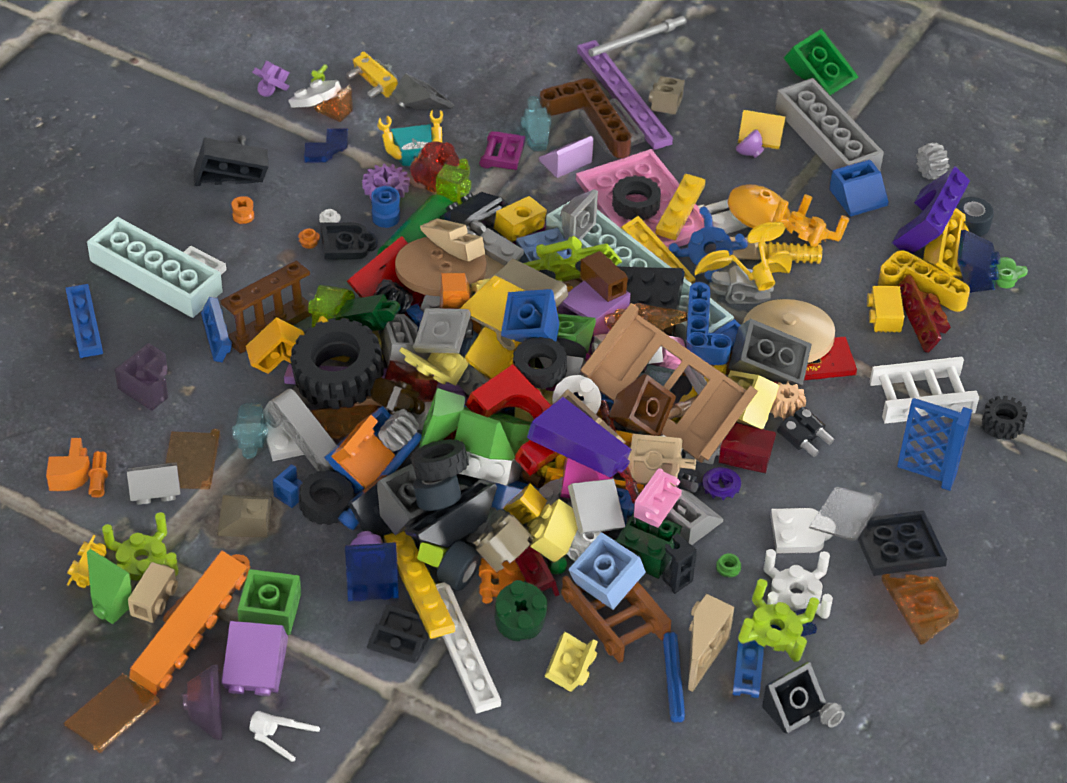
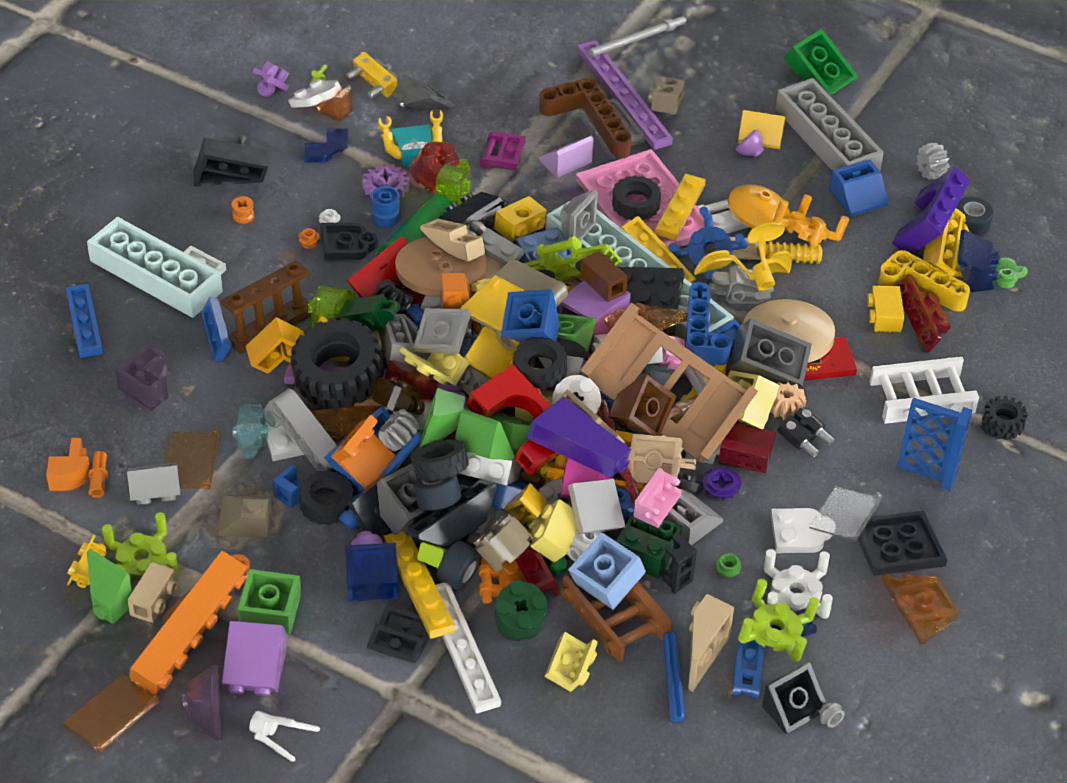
(536, 125): clear light blue hinge -> none

